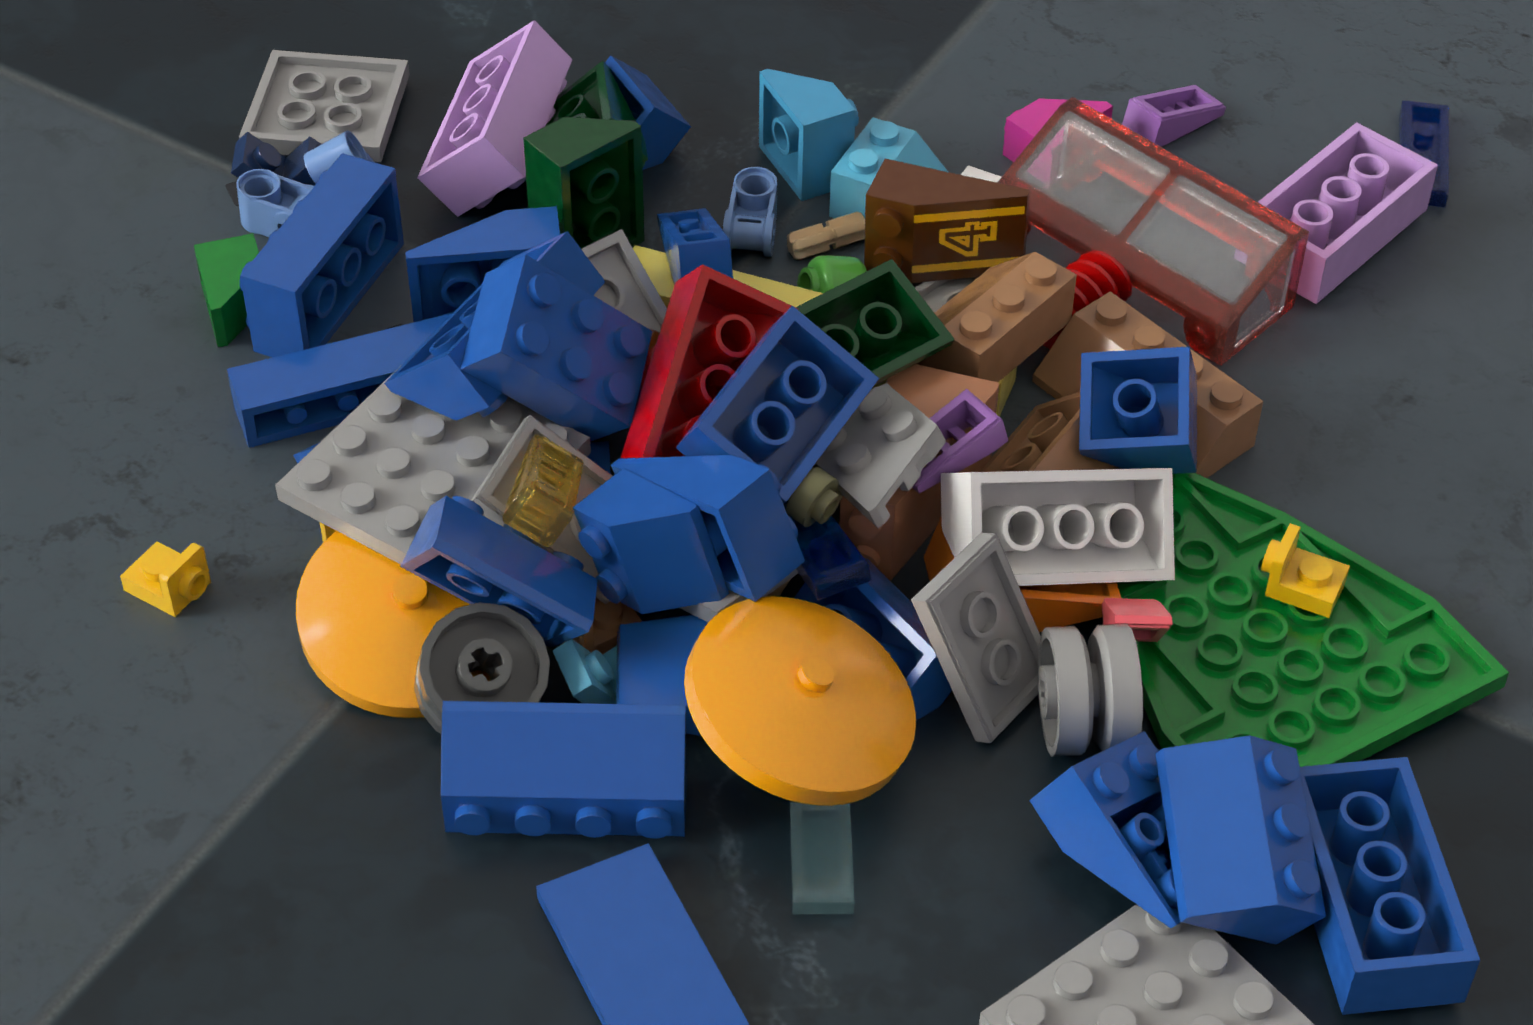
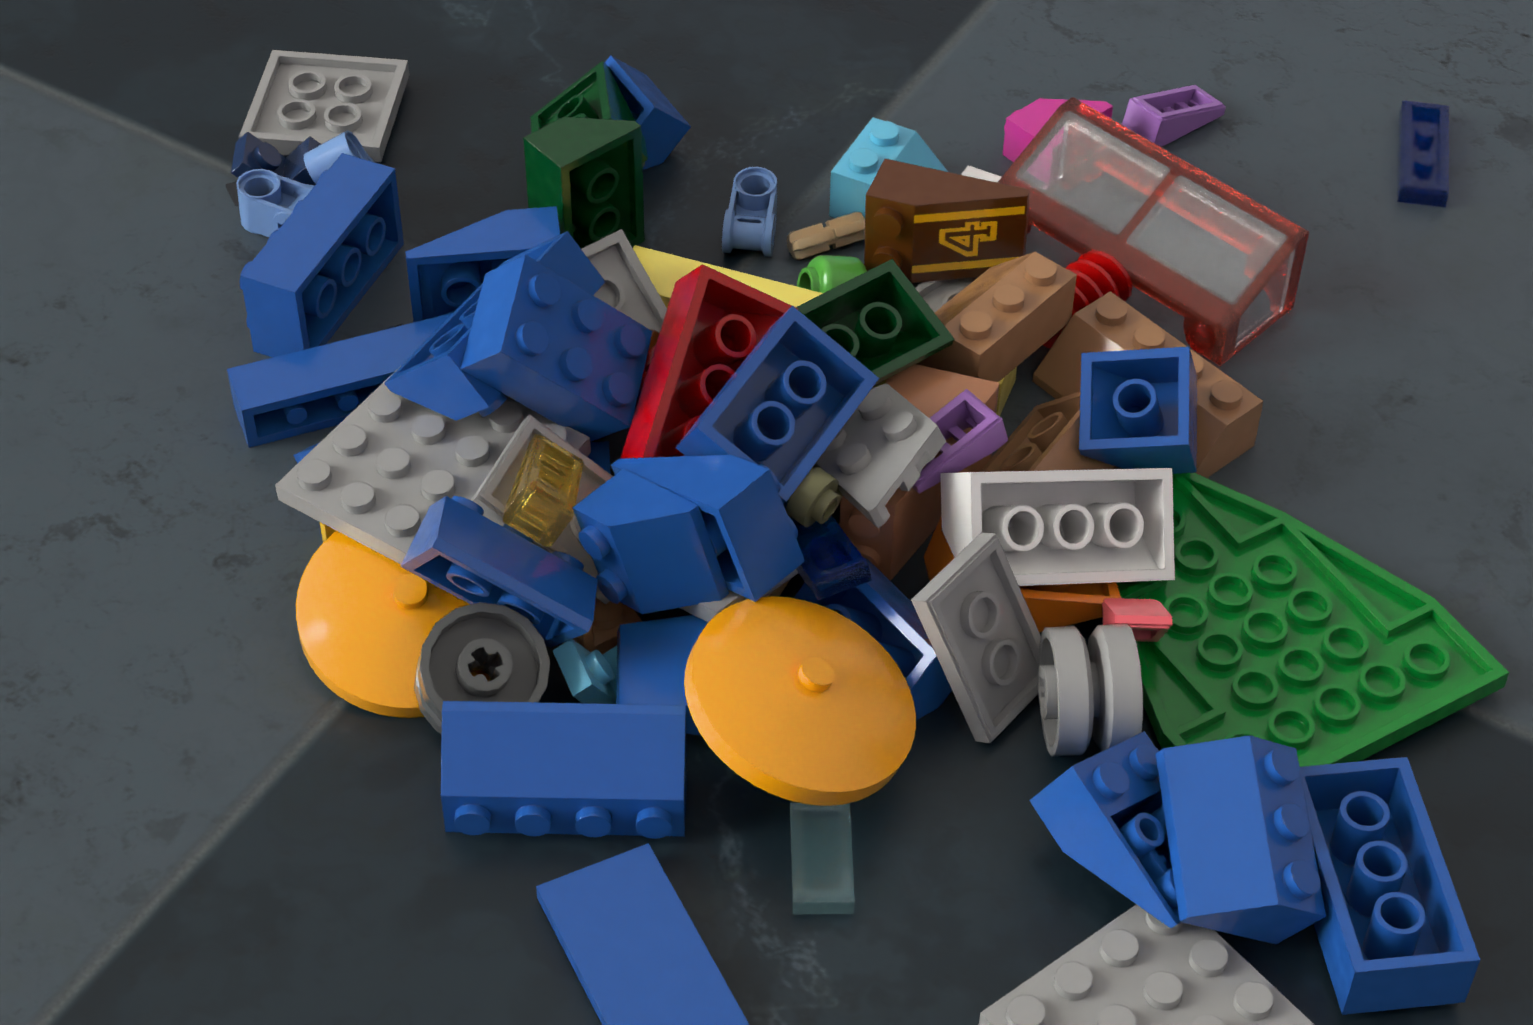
(168, 577): yellow bracket -> none
(219, 272): green slope -> none
(497, 103): lavender brick -> none
(694, 240): blue slope -> none
(804, 129): dark azure slope -> none
(1302, 576): yellow bracket -> none
(1351, 203): lavender brick -> none

